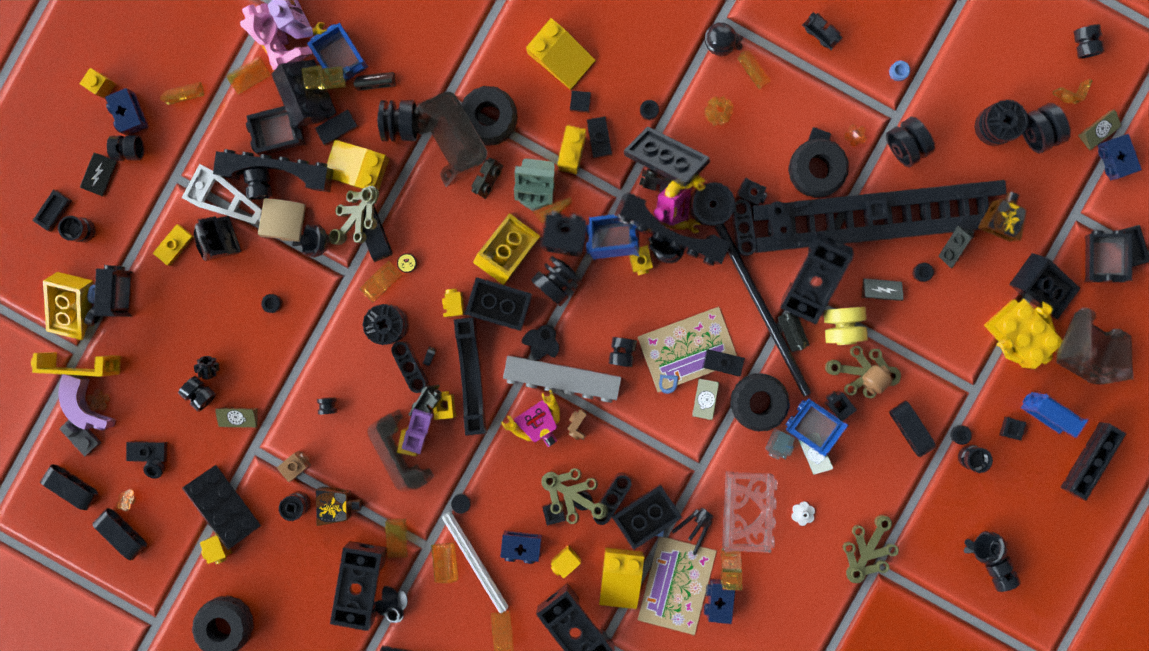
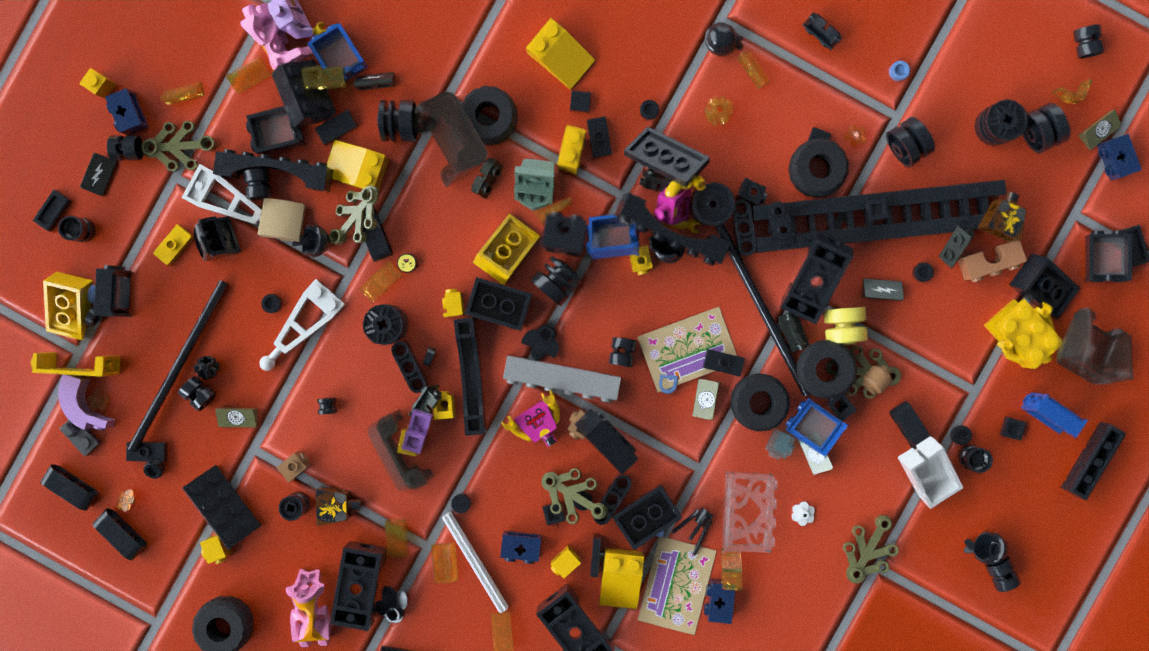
(175, 146): none -> olive plant
(177, 366): none -> black piece
(313, 625): none -> bright pink hips
(324, 300): none -> white plate
(597, 555): none -> black plate
(607, 440): none -> black brick
(840, 382): none -> black tyre
(930, 472): none -> white piece
(1008, 256): none -> nougat arch

